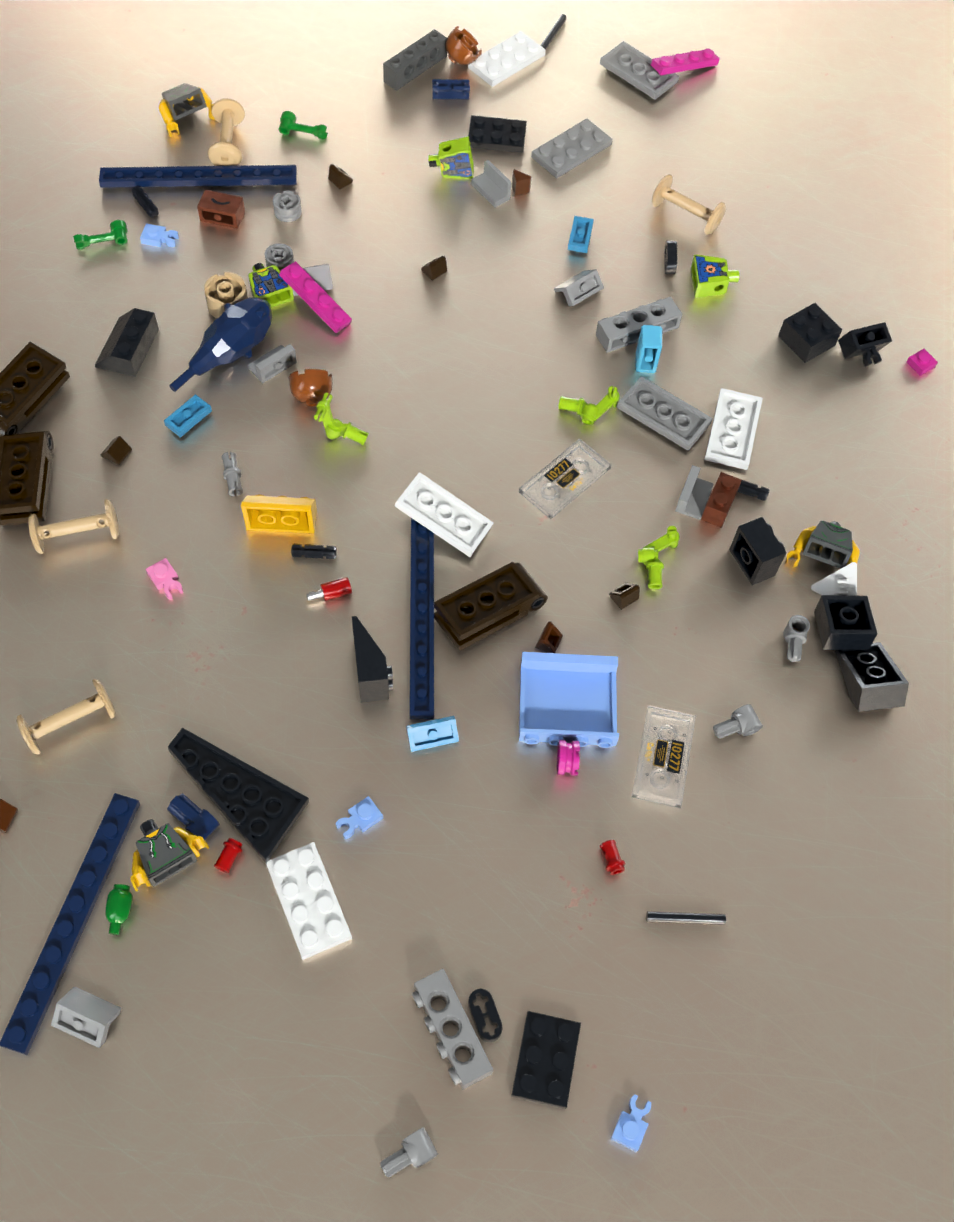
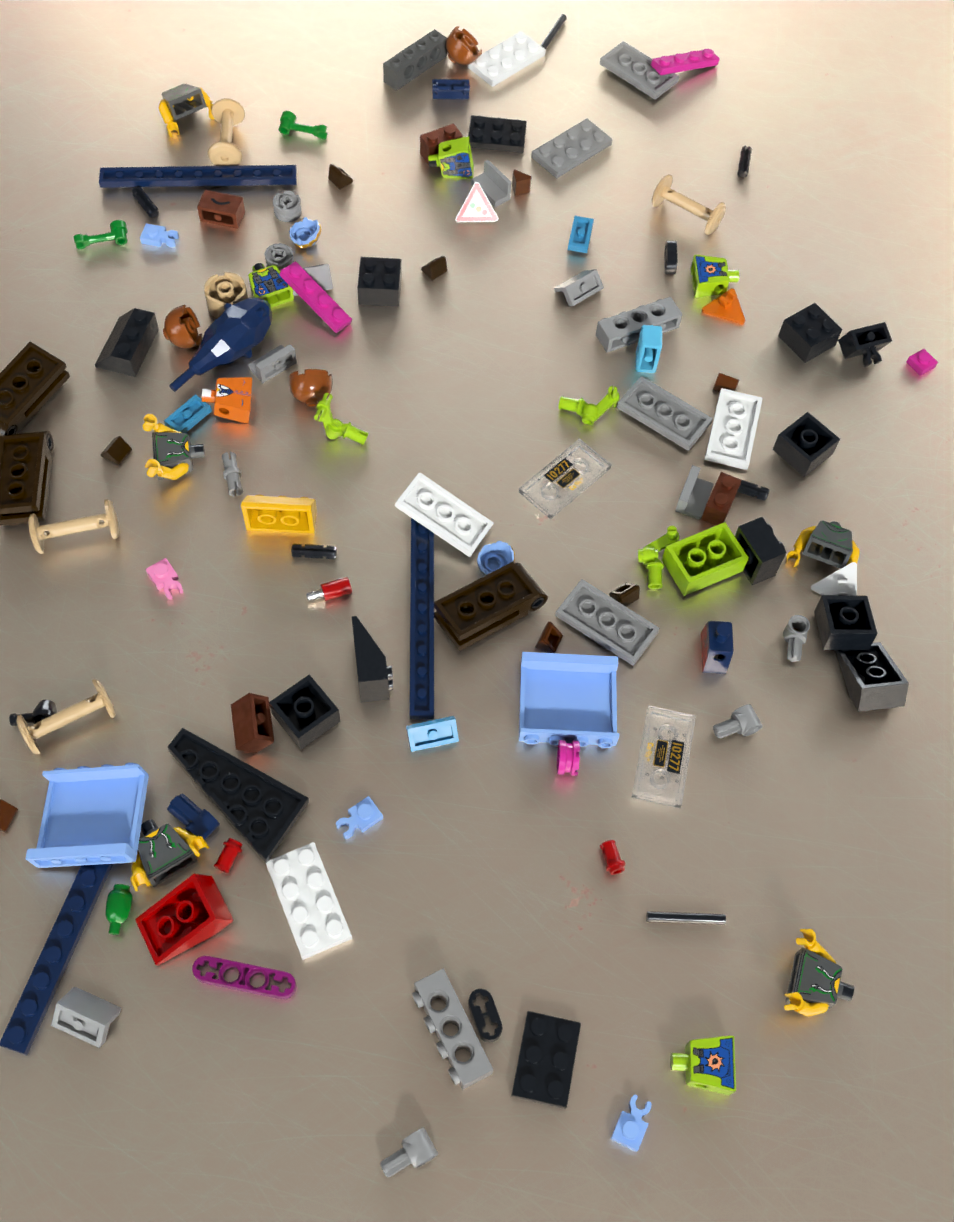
(43, 710): none -> black bar
(91, 816): none -> light blue panel
(171, 451): none -> torso
(182, 327): none -> dark orange cylinder
(184, 918): none -> red slope
(231, 398): none -> orange torso
(242, 983): none -> magenta beam
(252, 723): none -> copper brick
(305, 233): none -> light blue hair
(305, 711): none -> black brick
(379, 281): none -> black brick
(430, 141): none -> copper brick
(476, 207): none -> piece
(495, 556): none -> light blue hair
(607, 622): none -> light grey plate
(704, 558): none -> lime brick
(708, 1064): none -> torso
(716, 639): none -> dark blue torso
(725, 382): none -> reddish brown slope
(726, 307): none -> orange piece
(744, 162): none -> black axle
(806, 444): none -> black brick
(815, 979): none -> torso

